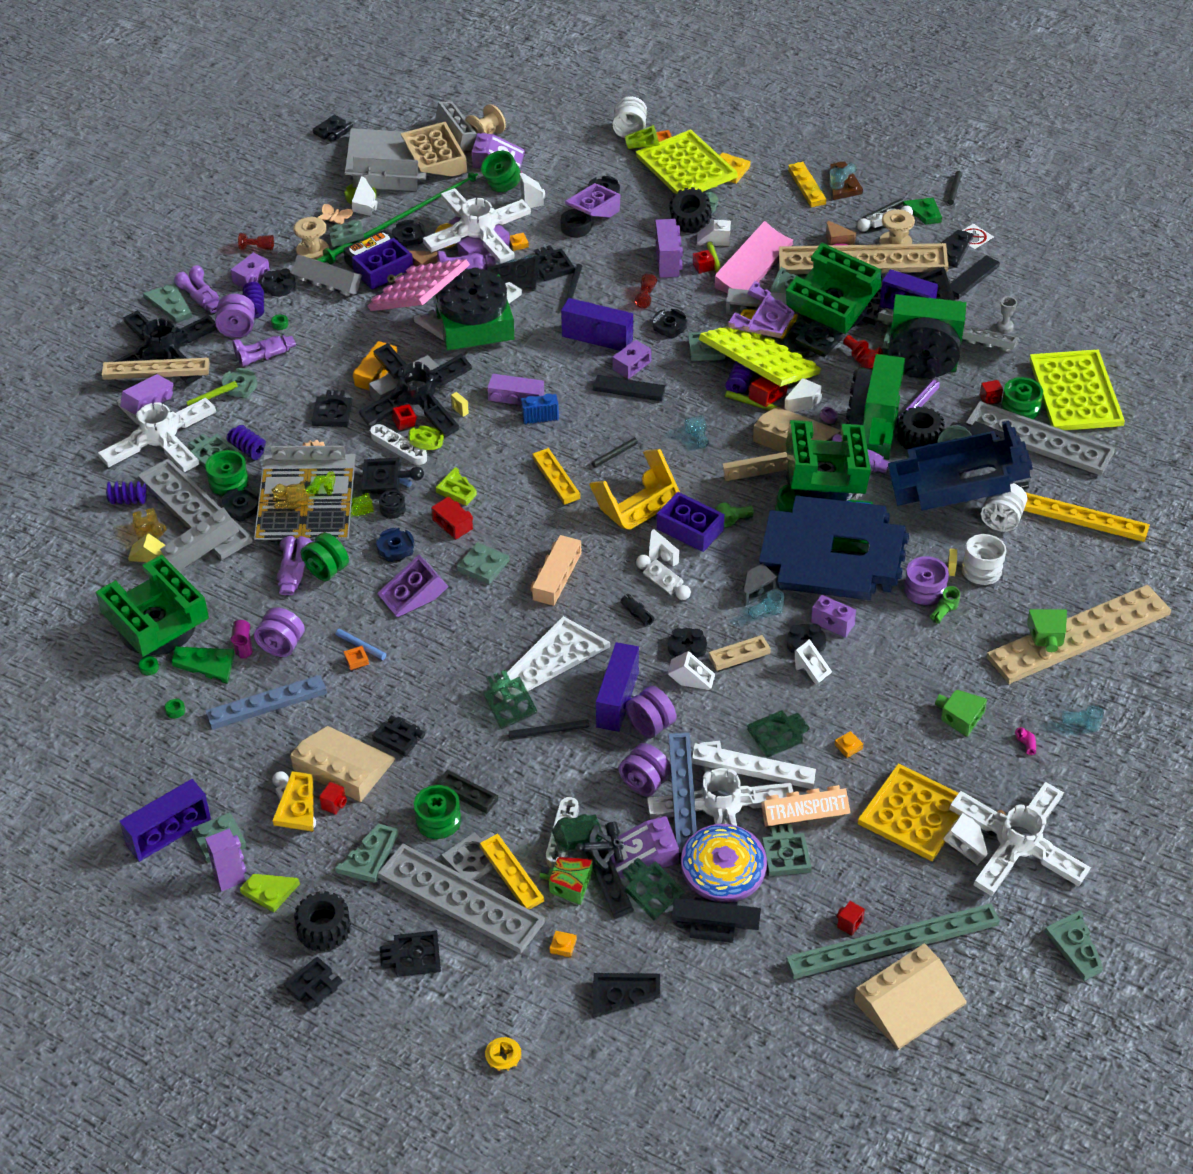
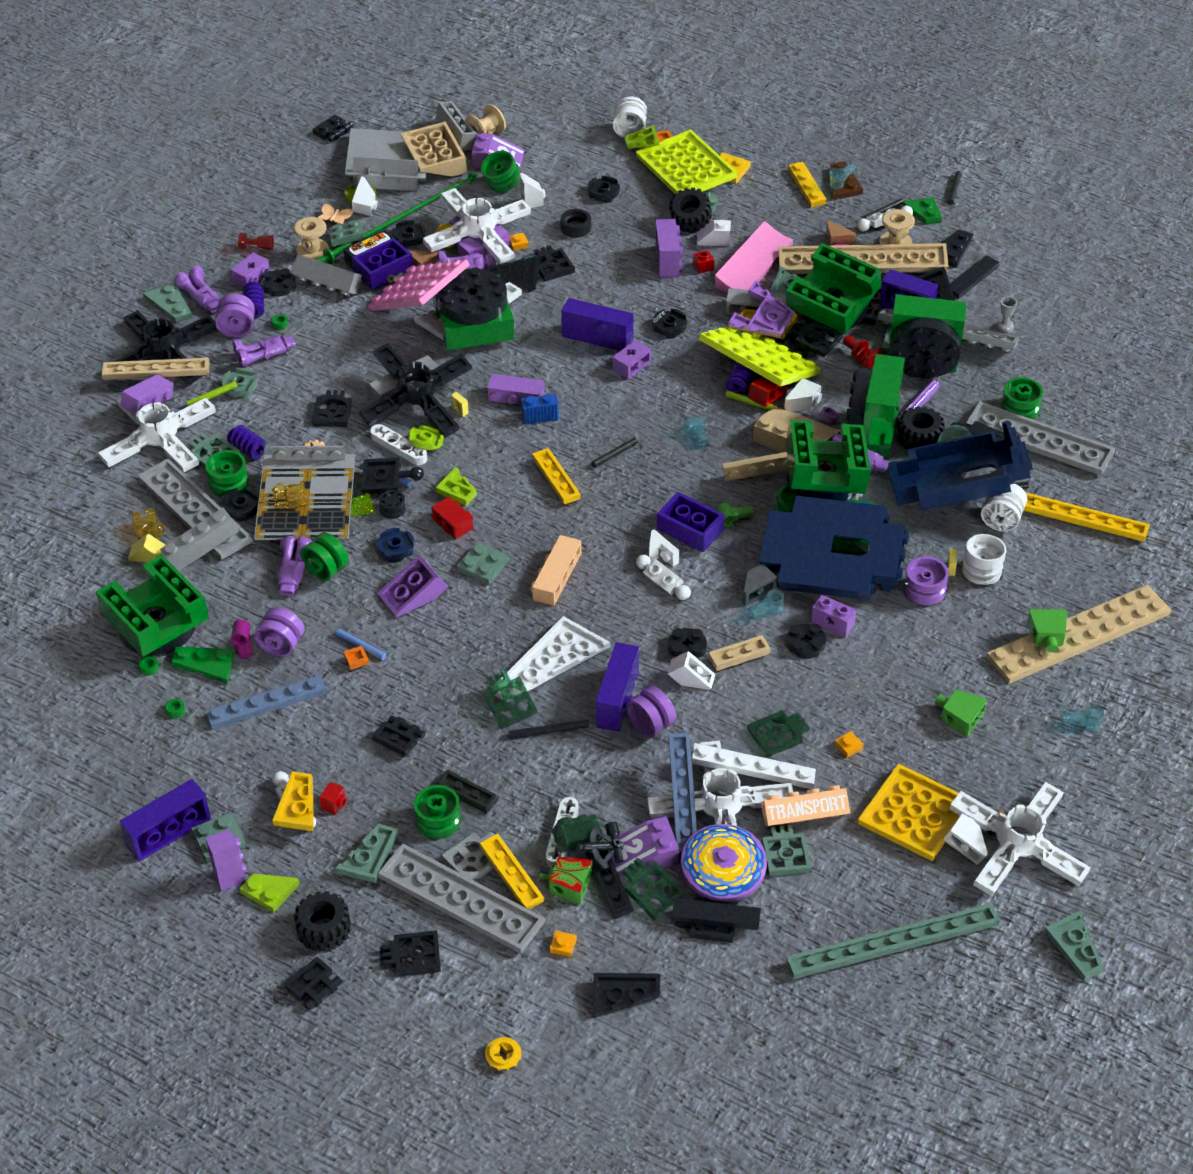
(126, 493): dark purple piece -> none
(328, 482): clear neon green piece -> none
(341, 760): tan slope -> none
(370, 369): light orange brick -> none
(404, 417): red plate -> none
(574, 281): black bar -> none
(596, 201): medium lavender slope -> none
(629, 388): black tile -> none
(637, 609): black pin -> none
(645, 769): medium lavender wheel -> none
(646, 503): yellow windscreen -> none
(648, 283): clear red piece -> none
(700, 350): sand green plate -> none
(717, 266): lime bar -> none
(809, 658): white slope -> none
(850, 917): red plate -> none
(909, 996): tan slope -> none
(946, 605): bright green pin -> none
(980, 236): sticker -> none
(991, 392): red plate -> none
(1027, 739): dark pink arm -> none
(1076, 390): neon yellow plate -> none

